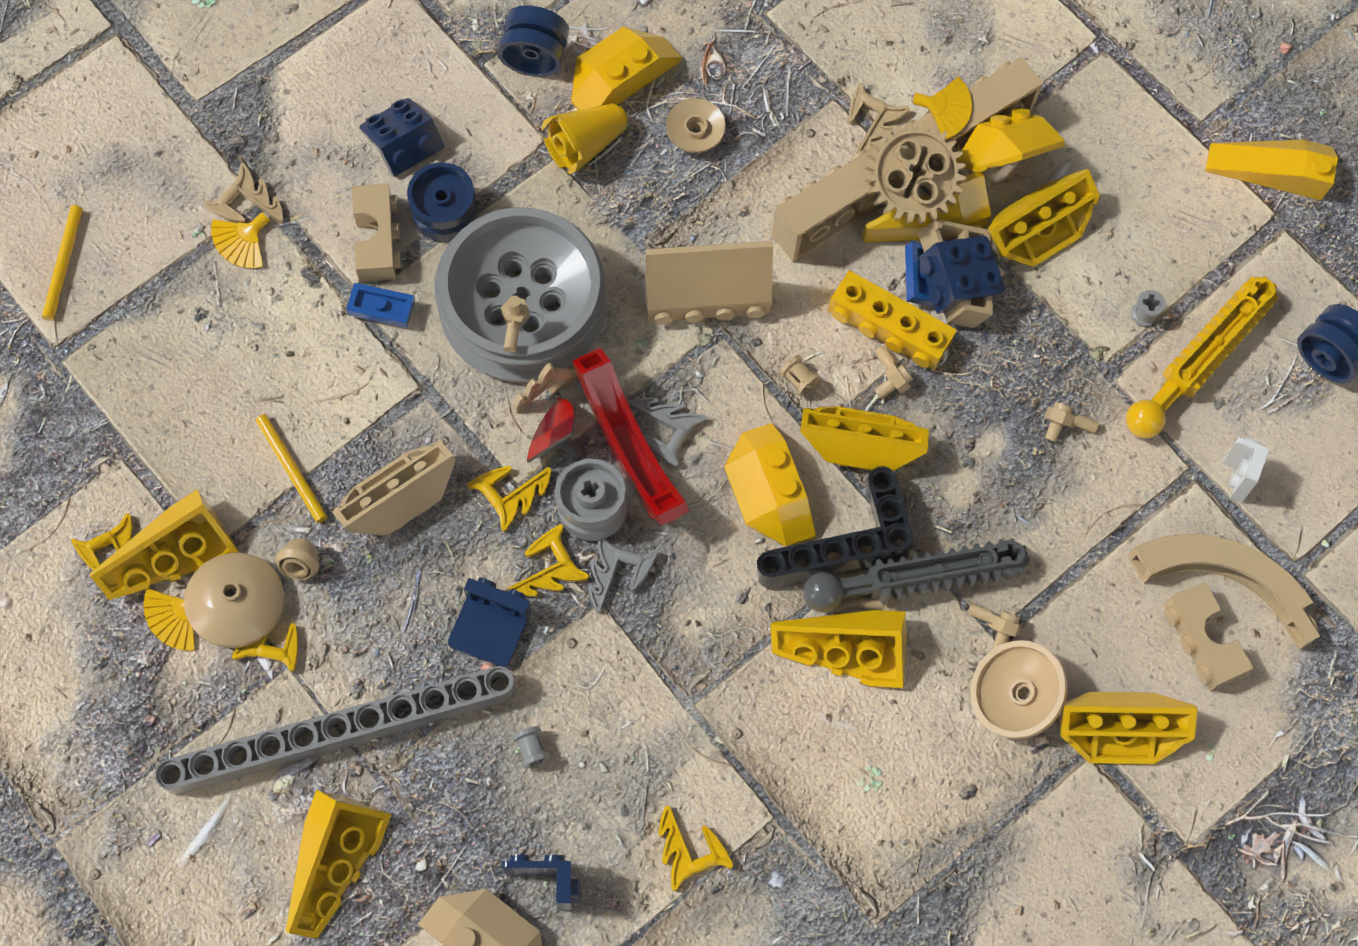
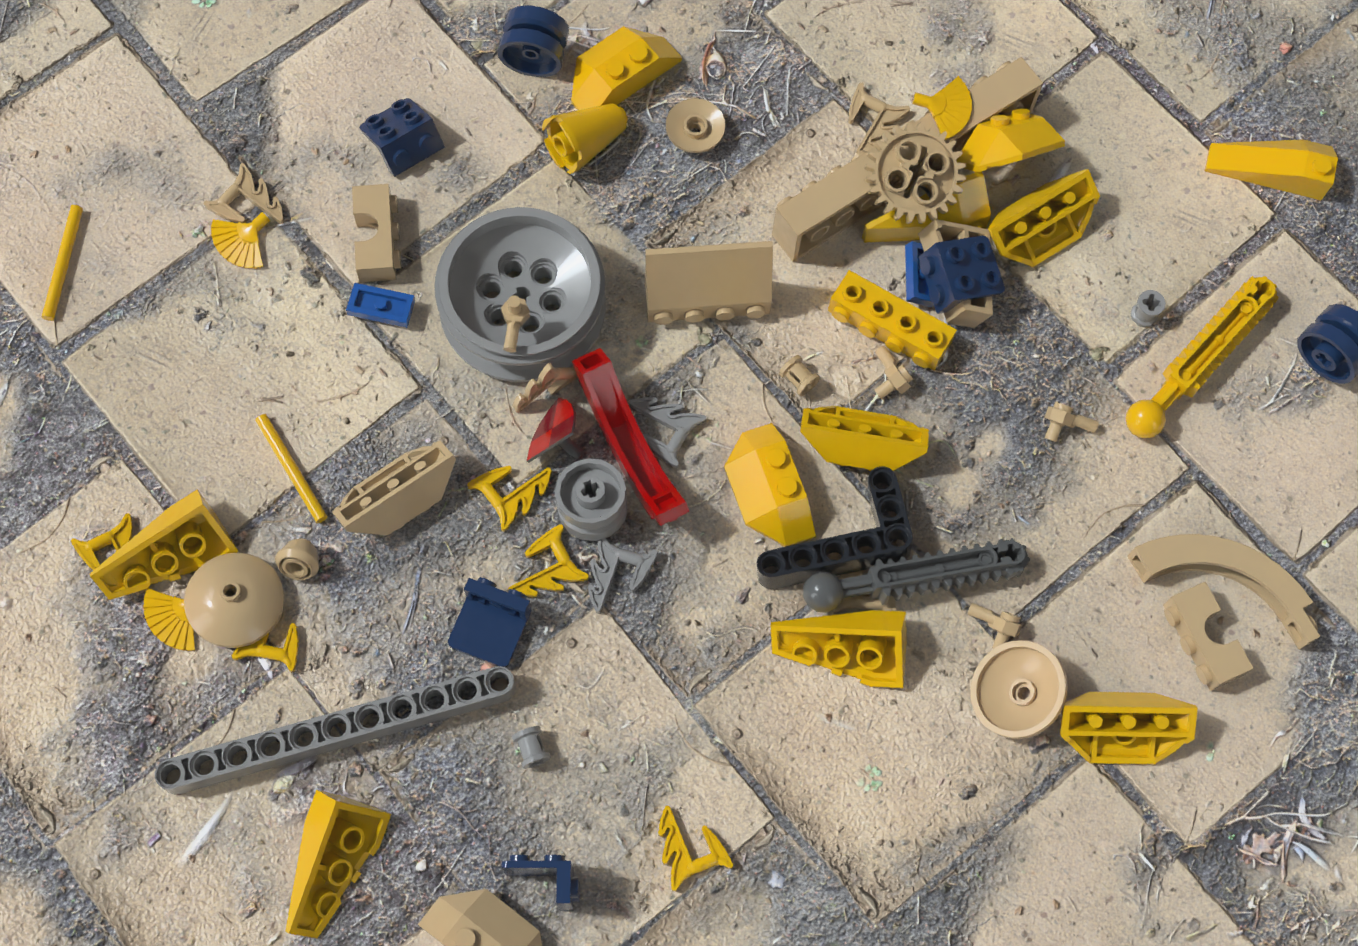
(441, 200): dark blue wheel -> none
(1247, 459): white bracket -> none

